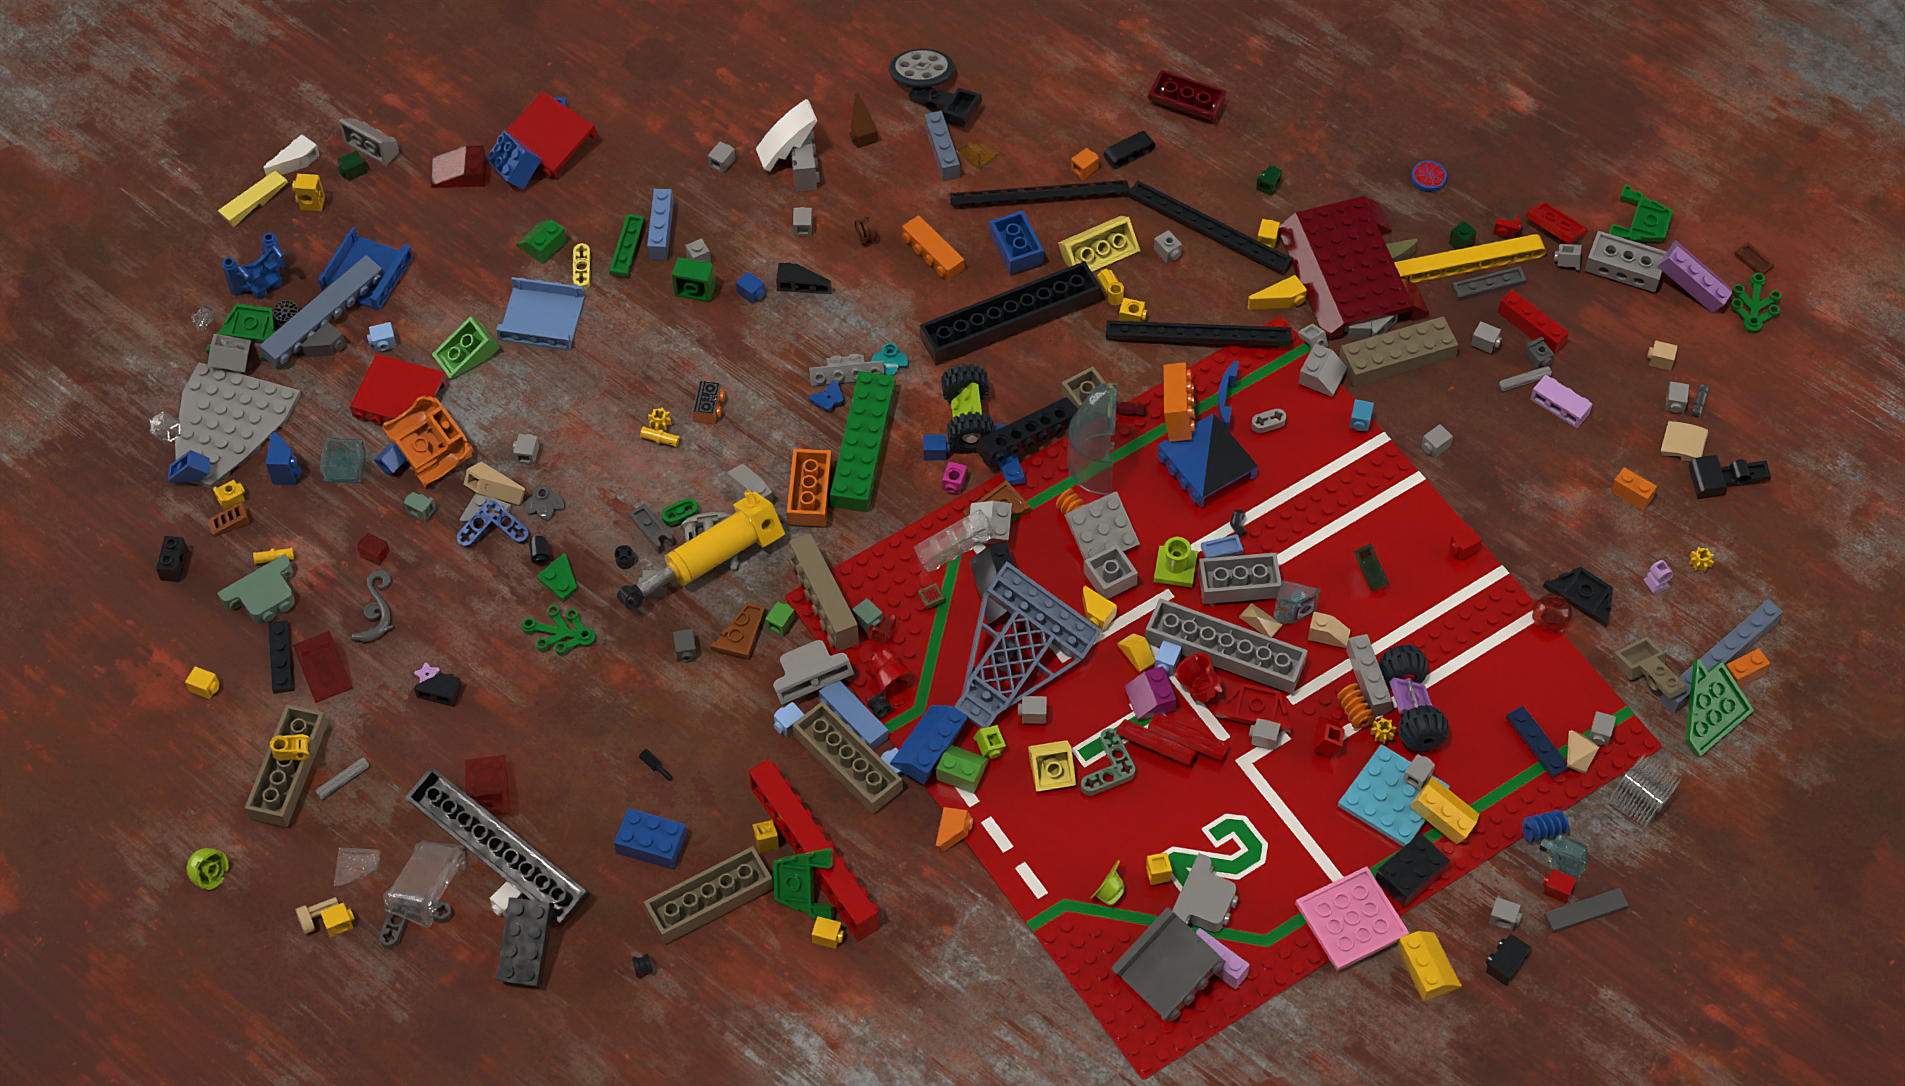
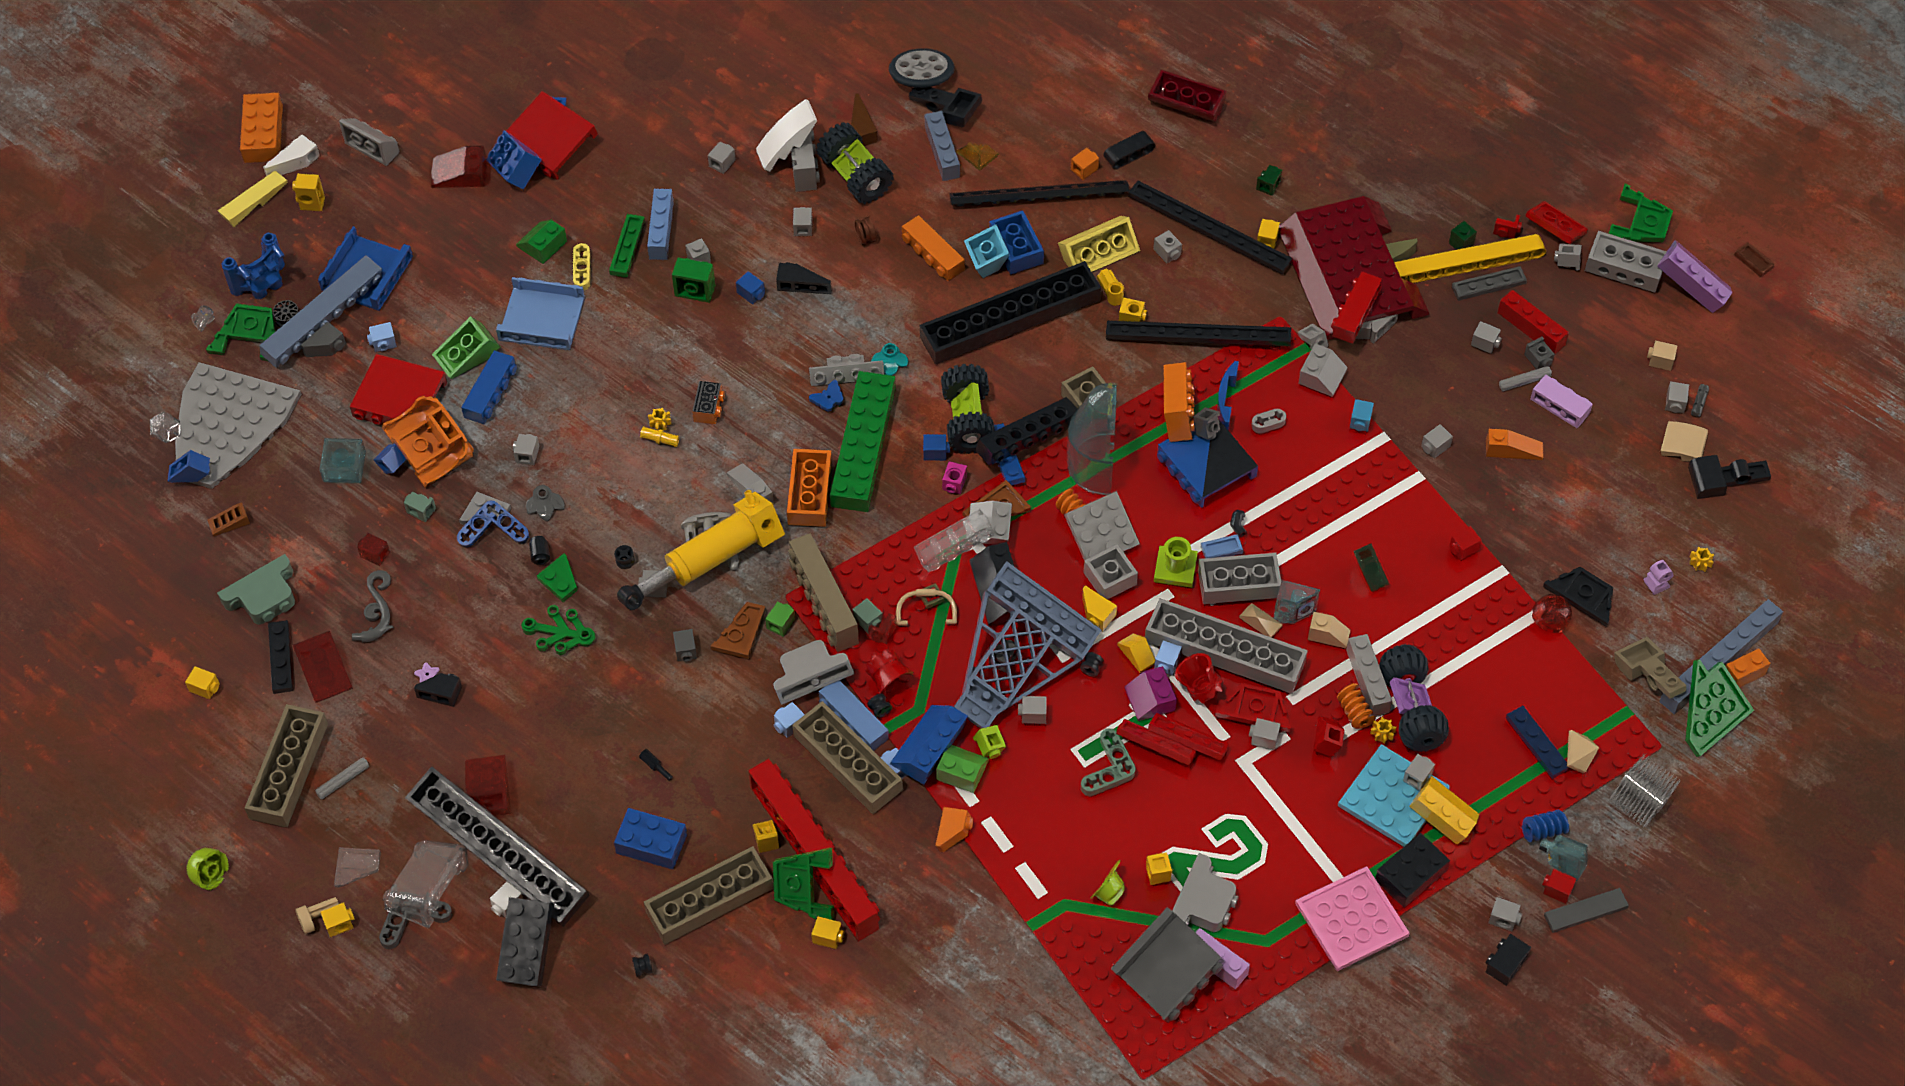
(172, 558): black brick -> none
(229, 353): light grey slope -> none
(229, 494): yellow brick -> none
(261, 127): none -> orange brick
(268, 556): yellow pin -> none
(281, 462): blue slope -> none
(292, 747): yellow piece -> none
(351, 166): dark green brick -> none
(489, 387): none -> blue brick
(491, 483): tan slope -> none
(651, 527): dark grey plate -> none
(679, 511): green plate -> none
(845, 151): none -> black plate
(923, 593): none -> tan piece
(987, 251): none -> medium azure slope
(1052, 765): light yellow slope -> none
(1092, 664): none -> black wheel
(1127, 407): dark red axle -> none
(1207, 423): none -> dark grey brick
(1280, 295): yellow slope -> none
(1356, 307): none -> red brick
(1398, 351): dark tan brick -> none
(1427, 964): yellow slope -> none
(1429, 176): tile -> none
(1510, 444): none -> orange slope
(1602, 728): light grey brick -> none
(1633, 489): orange brick -> none
(1755, 304): green plant -> none

